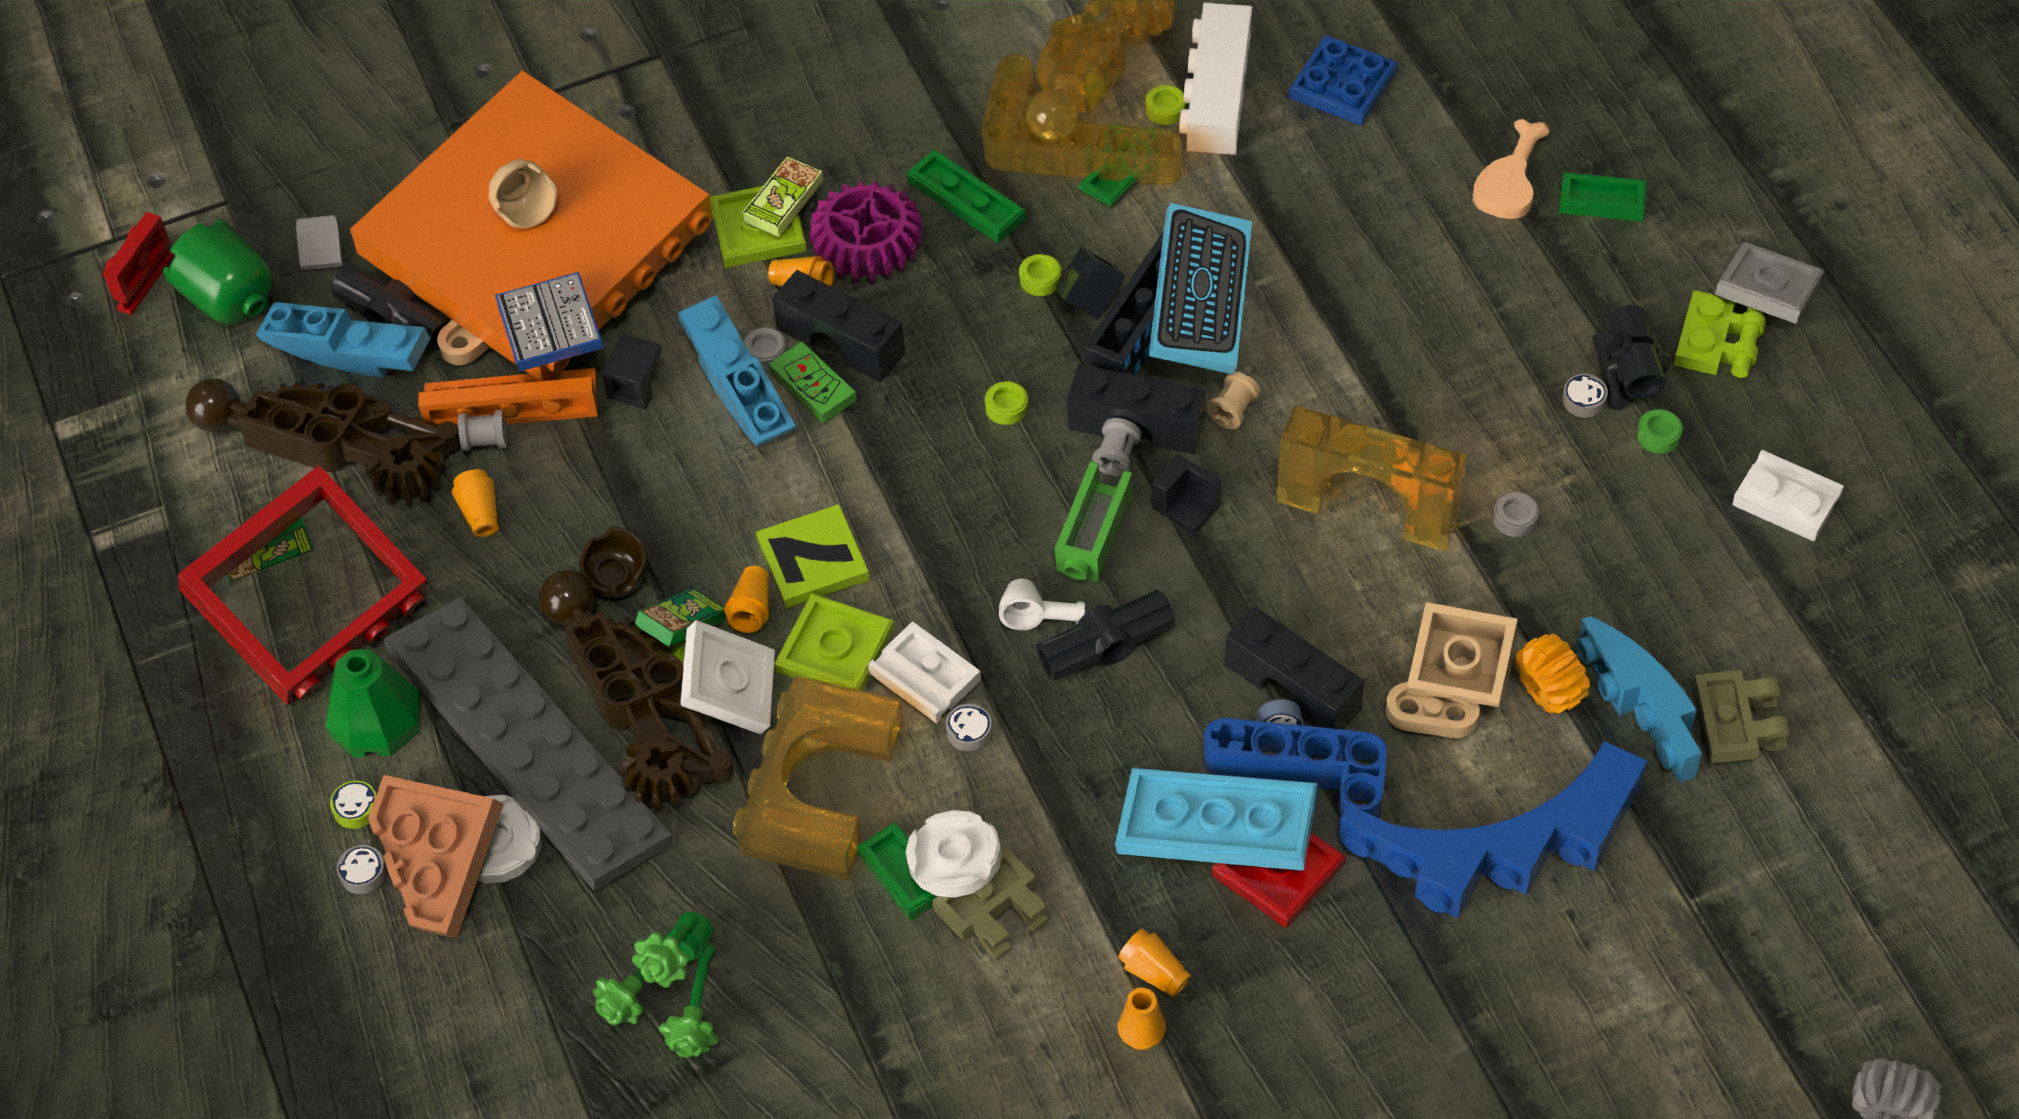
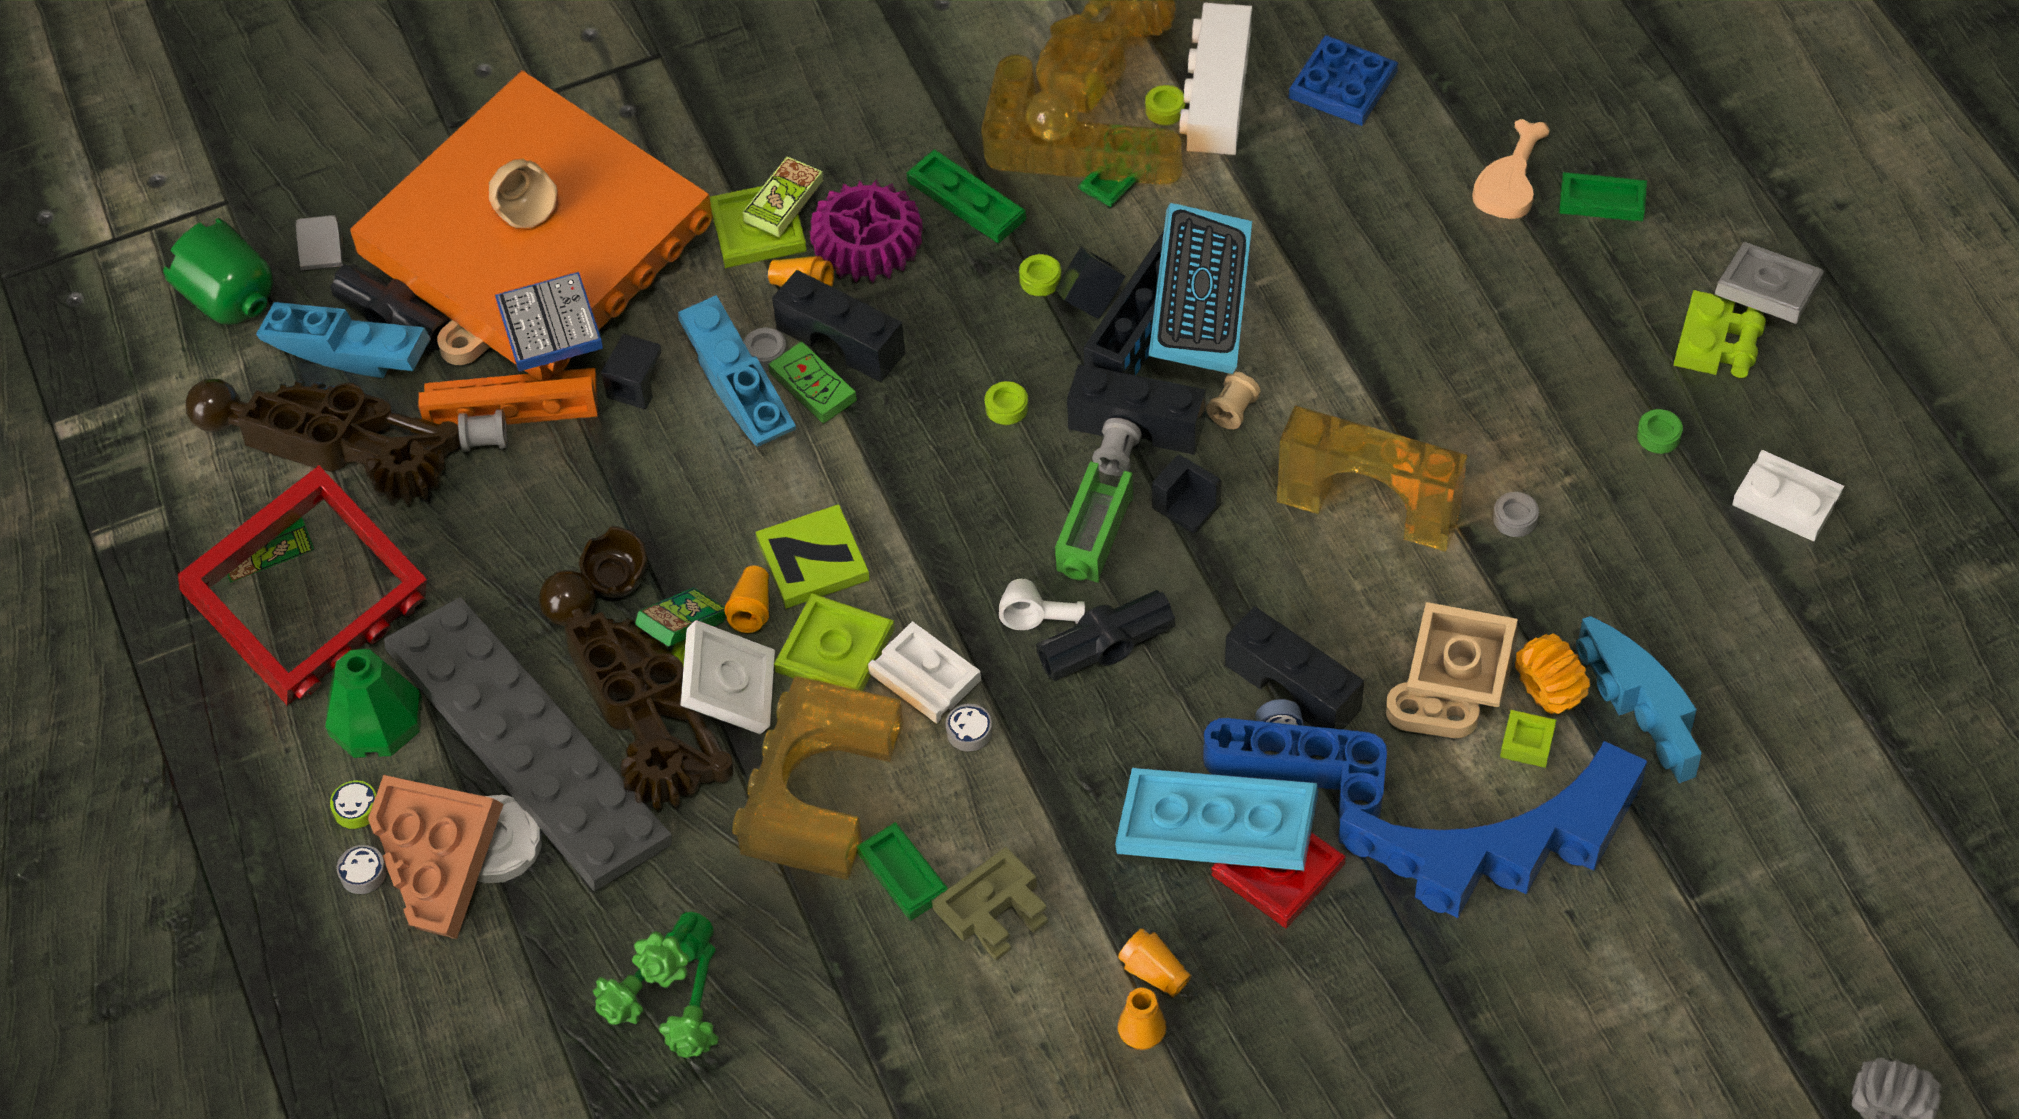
(138, 263): red plate -> none
(477, 501): light orange cone -> none
(954, 854): white tile -> none
(1528, 738): none -> lime tile
(1584, 395): tile -> none
(1629, 357): black pin -> none
(1728, 720): olive plate -> none

